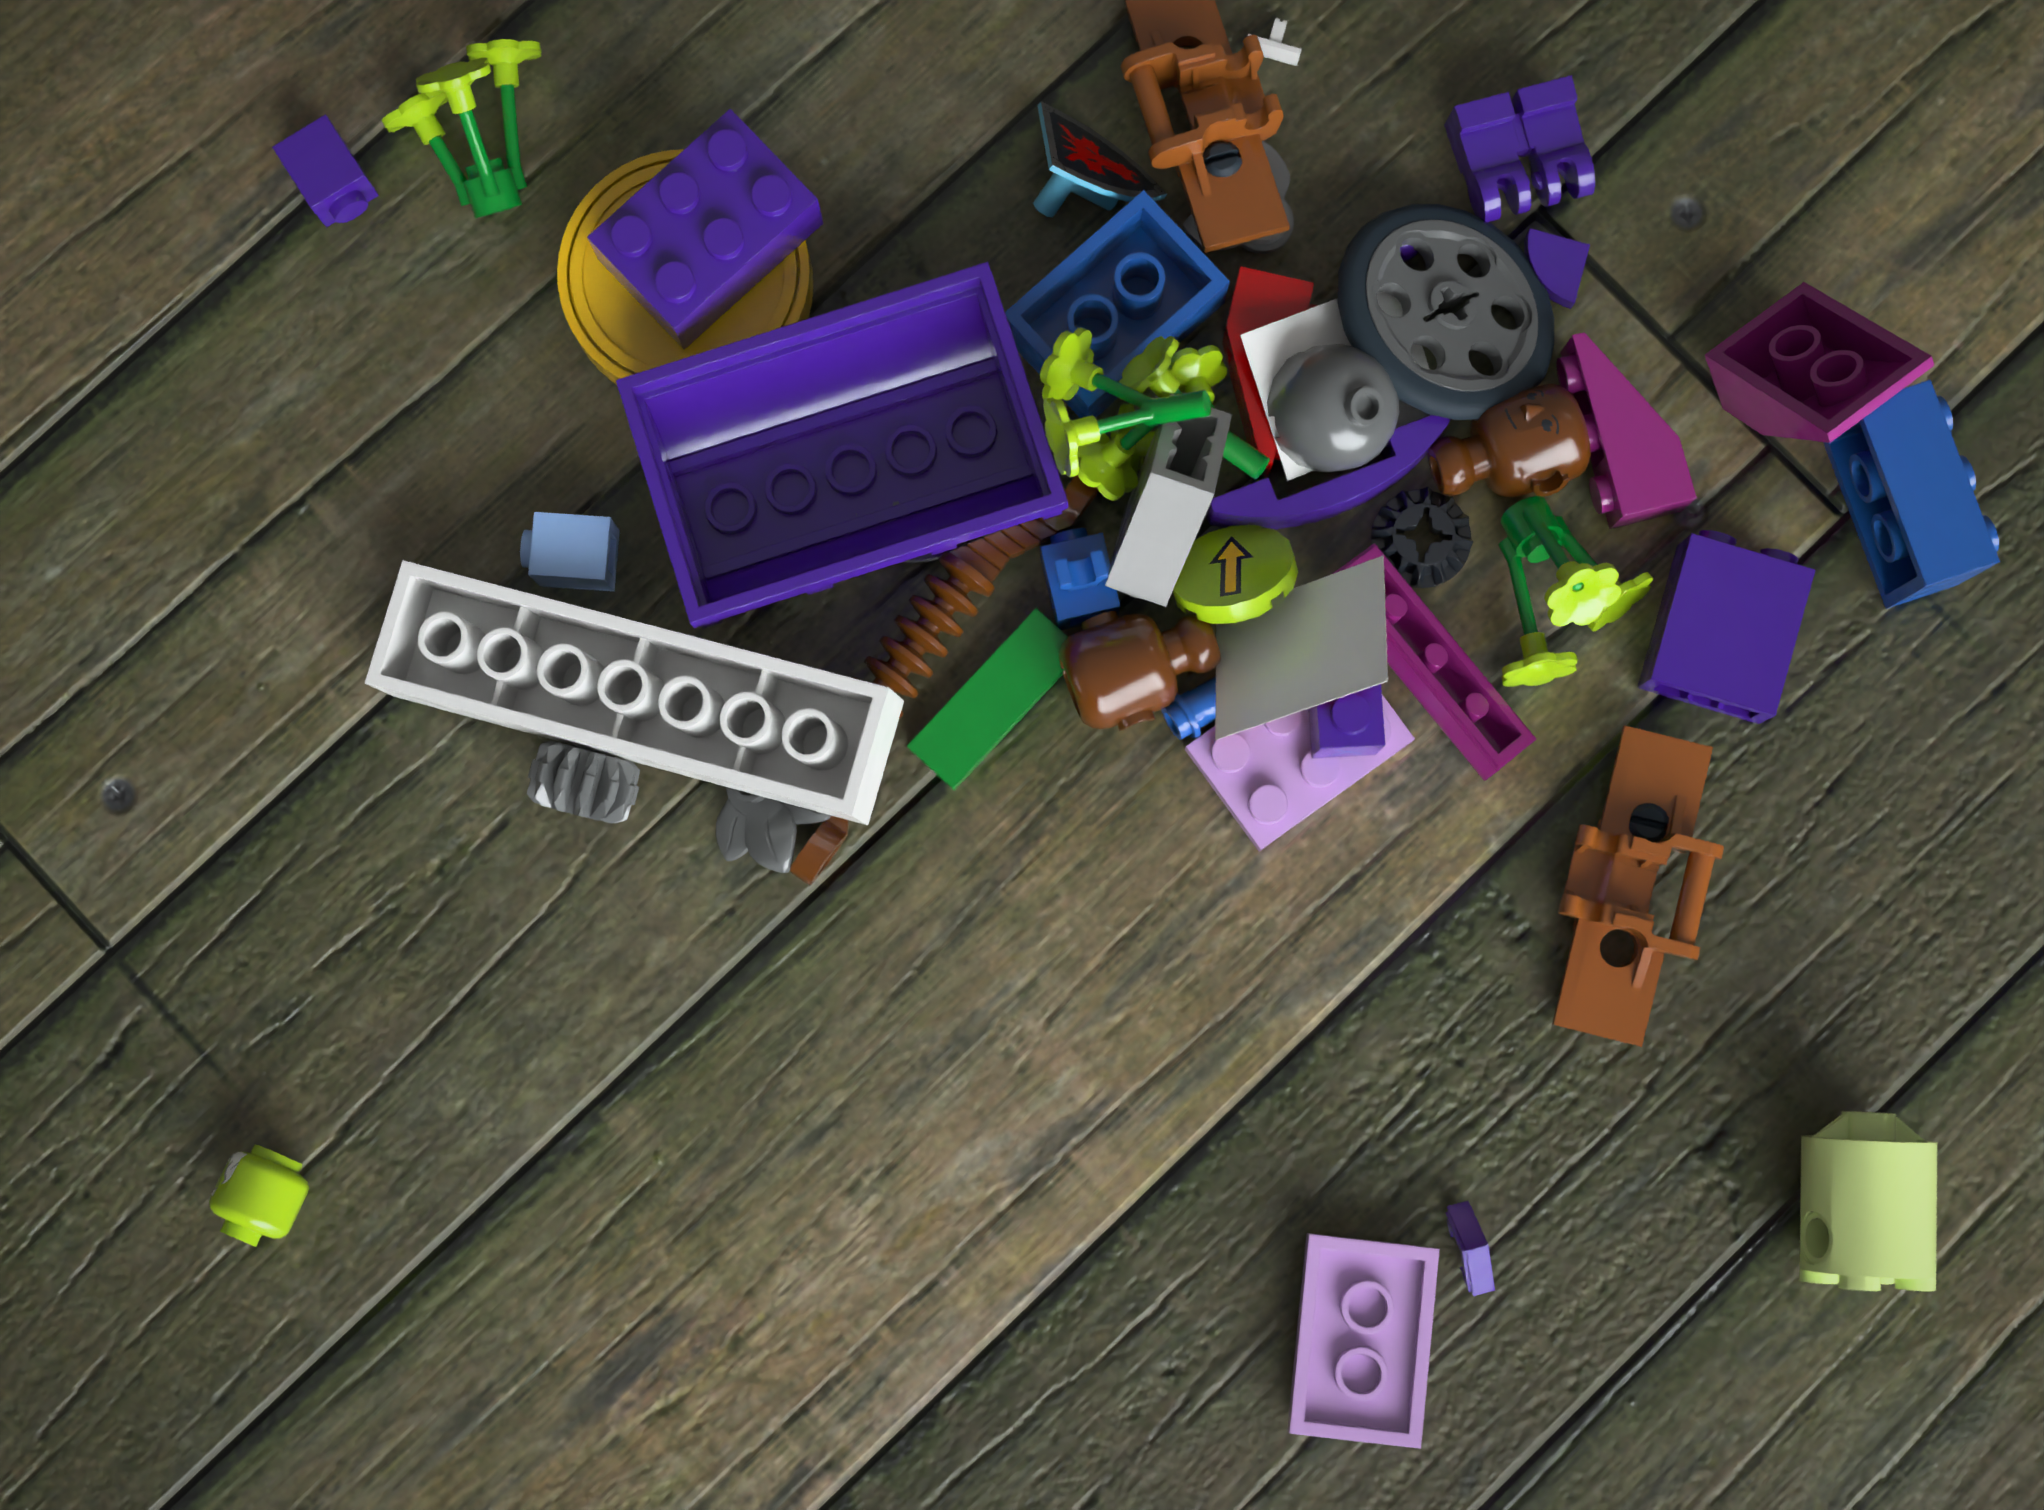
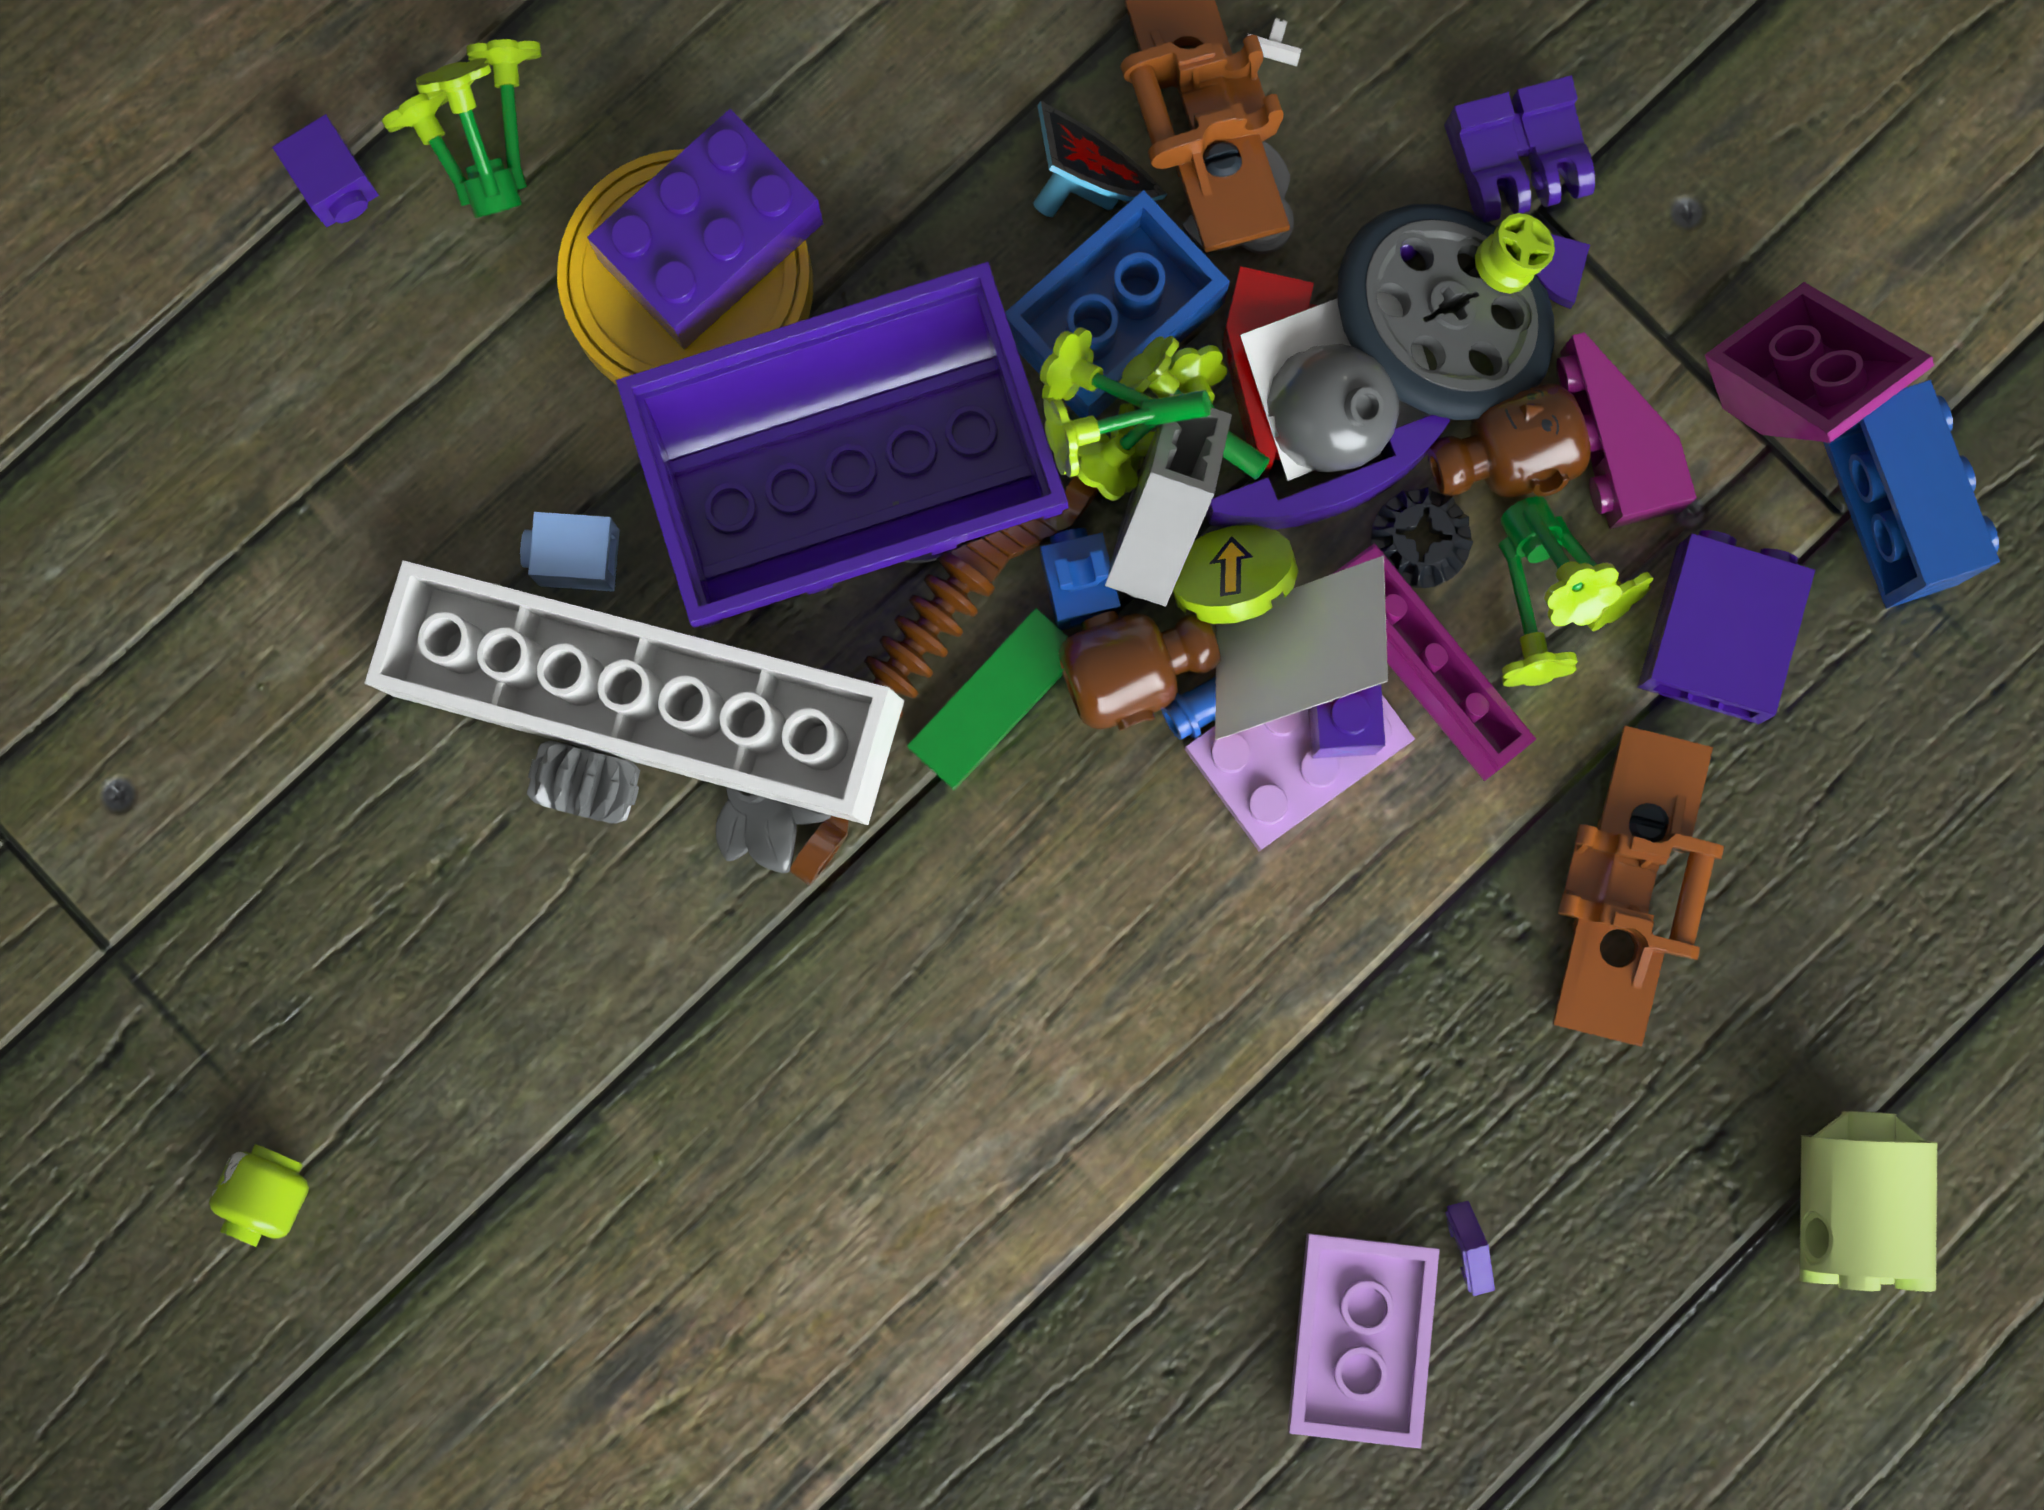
(1514, 253): none -> lime wheel

